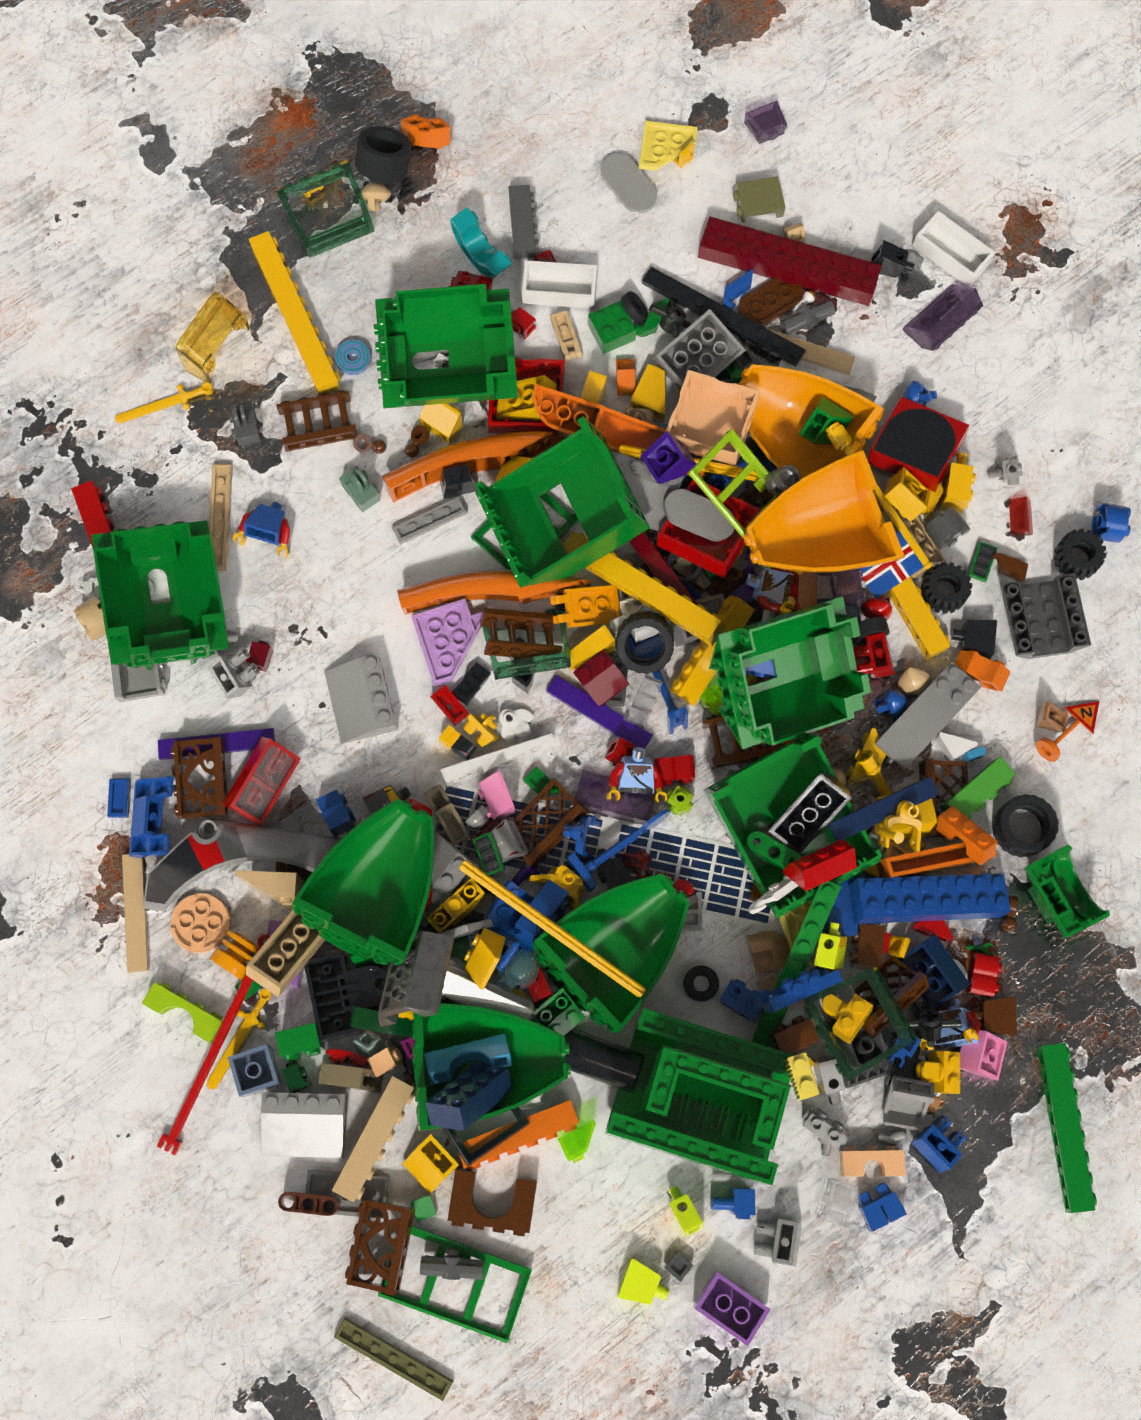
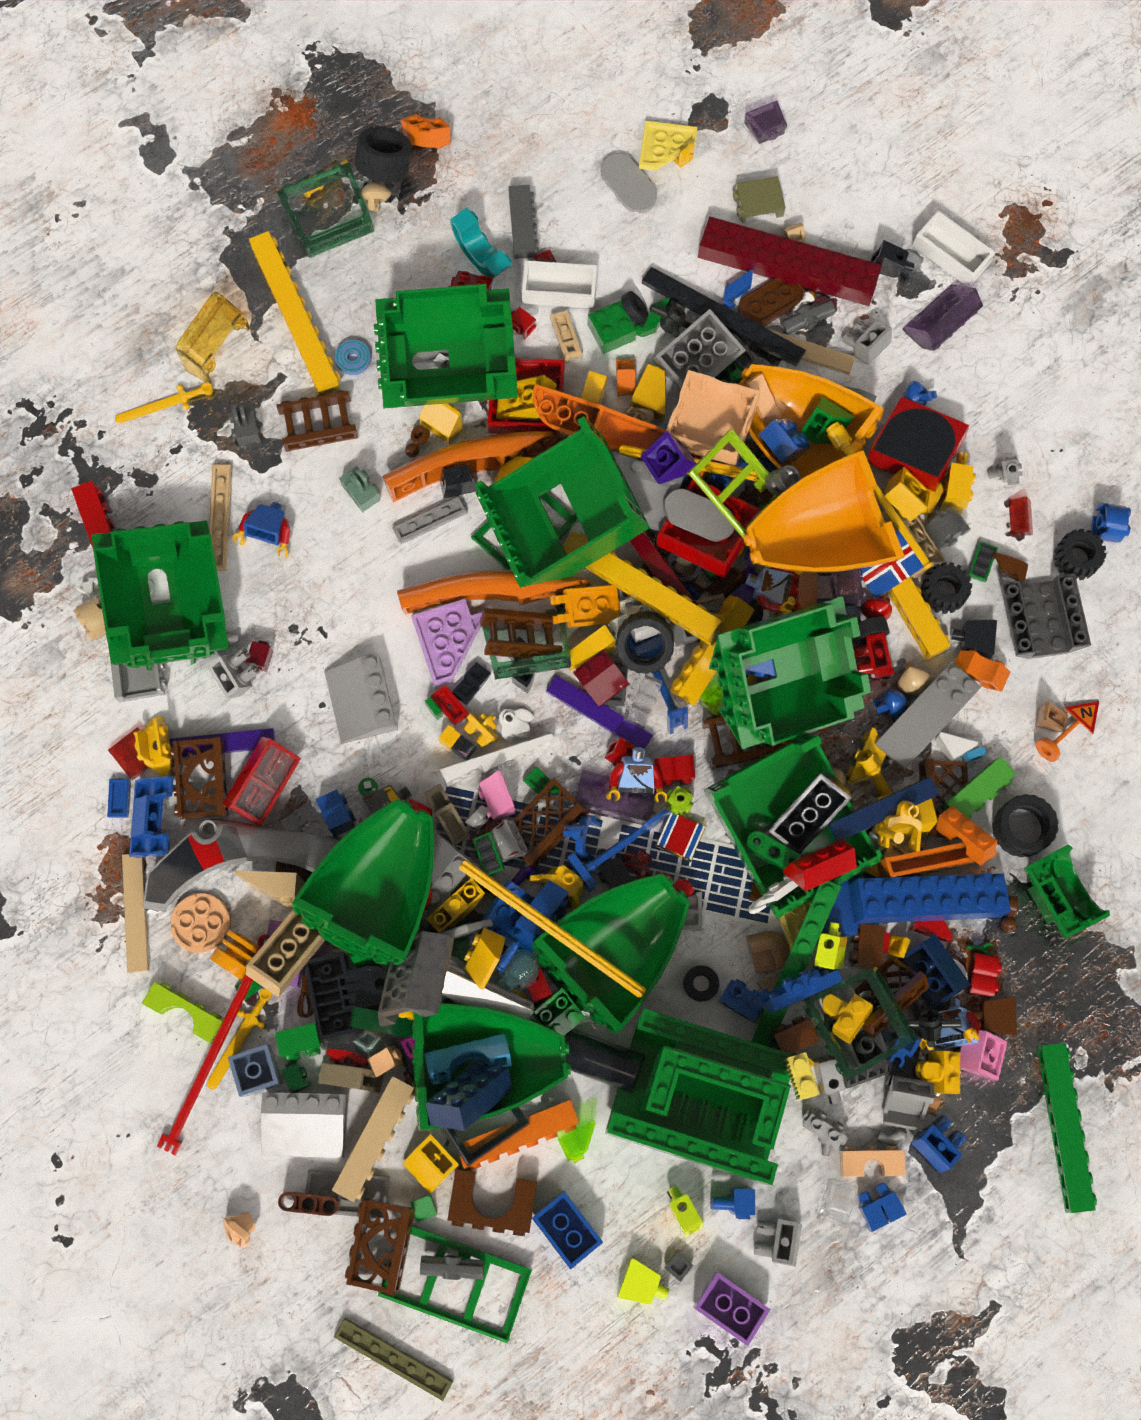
(126, 756): none -> clear red wing
(160, 759): none -> yellow piece
(239, 1228): none -> light nougat piece
(305, 990): none -> reddish brown piece
(367, 786): none -> green tile
(378, 446): reddish brown plate -> none
(433, 708): none -> green tile
(567, 1230): none -> blue brick
(680, 836): none -> tile
(766, 407): none -> light nougat tile
(785, 439): none -> blue brick
(871, 342): none -> light grey brick

